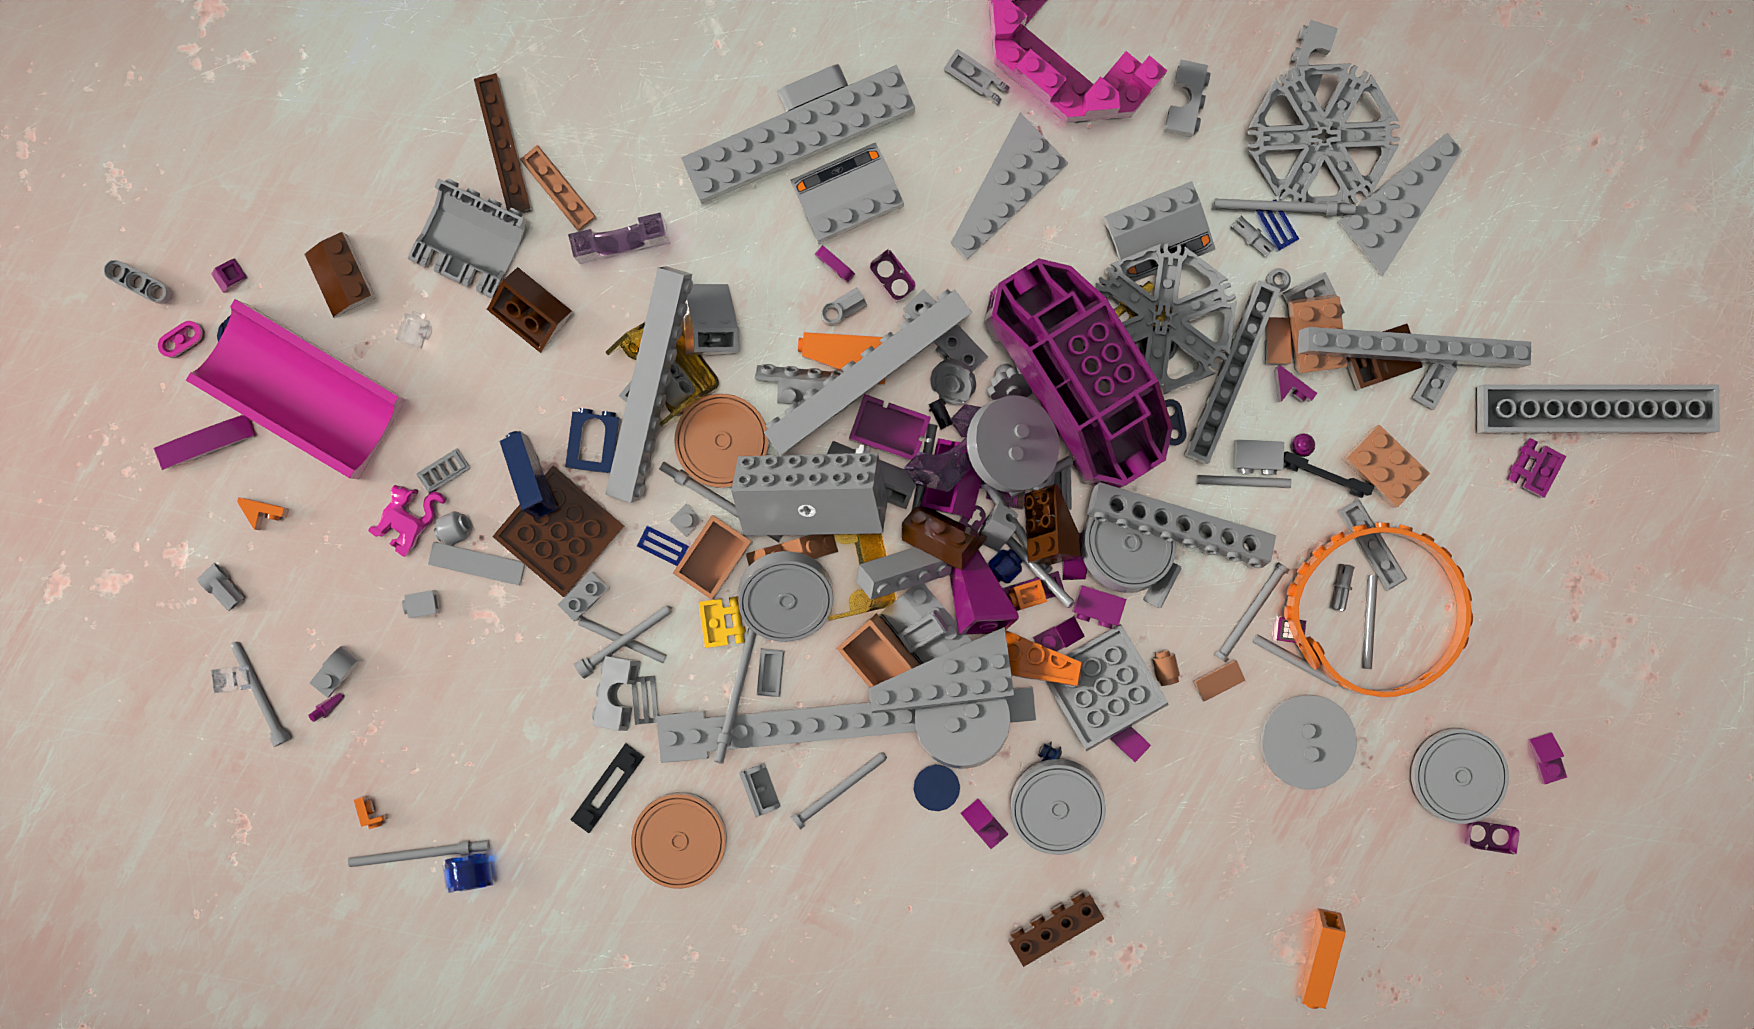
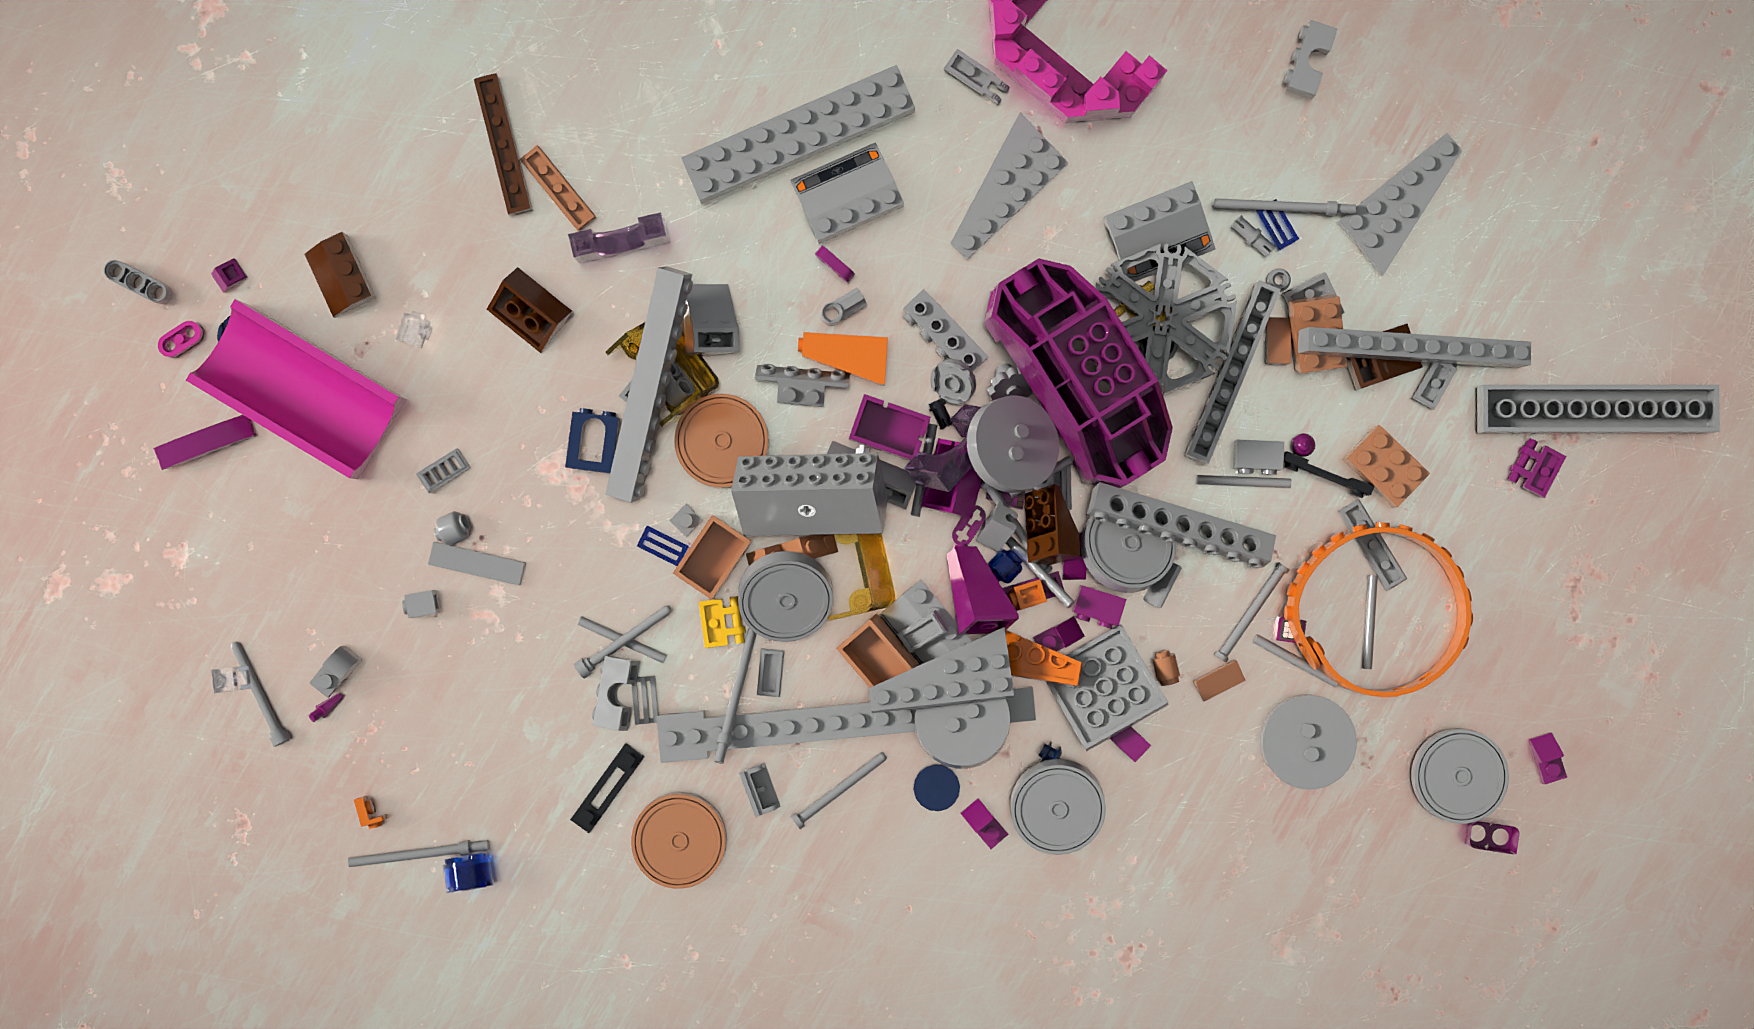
(216, 581): light grey piece -> none
(255, 510): orange slope -> none
(403, 521): dark pink animal -> none
(470, 236): light grey hinge -> none
(527, 476): dark blue slope -> none
(563, 542): reddish brown plate -> none
(584, 596): light grey brick -> none
(681, 477): light grey bar -> none
(812, 87): light grey beam -> none
(867, 372): light grey brick -> none
(887, 281): magenta piece -> none
(900, 572): light grey brick -> none
(941, 536): reddish brown slope -> none
(1056, 928): reddish brown brick -> none
(1177, 421): dark blue plate -> none
(1192, 78): light grey arch -> none
(1286, 381): magenta slope -> none
(1322, 958): orange slope -> none
(1334, 115): light grey plate -> none
(1342, 587): light grey axle -> none

